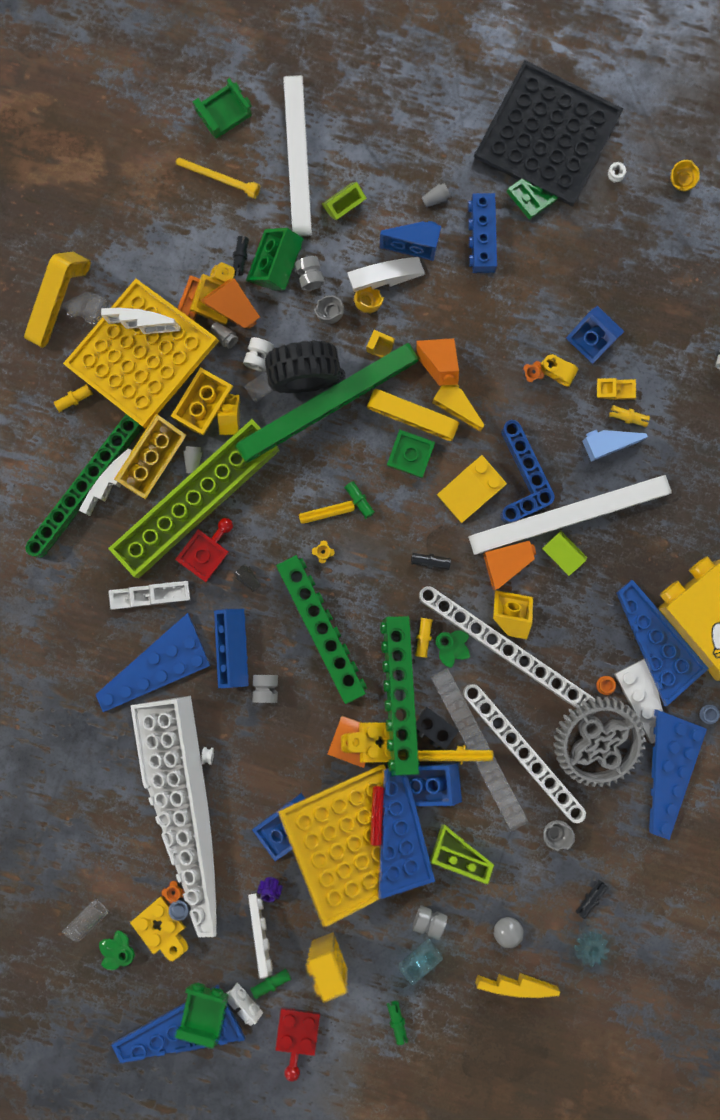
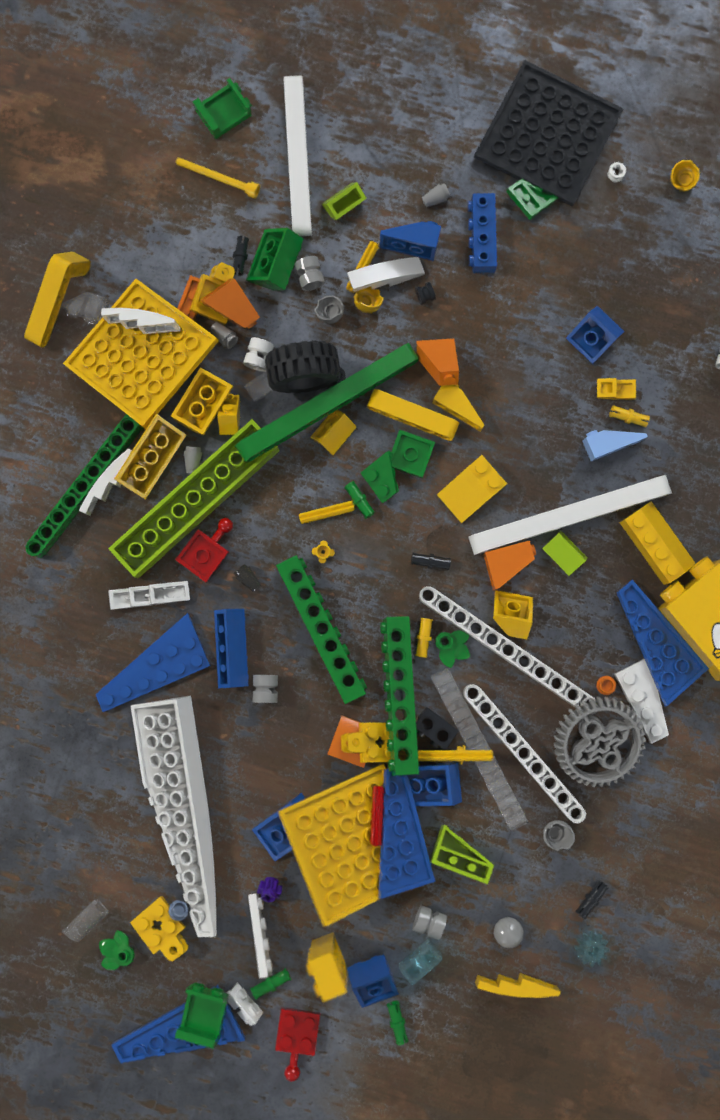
(73, 398): yellow pin -> none
(167, 893): orange plate -> none
(207, 756): white bush -> none
(334, 431): none -> yellow panel
(365, 259): none -> yellow axle
(372, 981): none -> blue slope
(380, 344): yellow panel -> none
(382, 477): none -> green wing
(425, 293): none -> black wheel
(527, 474): blue beam -> none
(533, 376): orange plate -> none
(561, 370): yellow piece -> none
(657, 543): none -> yellow slope
(672, 766): blue wing -> none
(709, 714): sand blue plate -> none

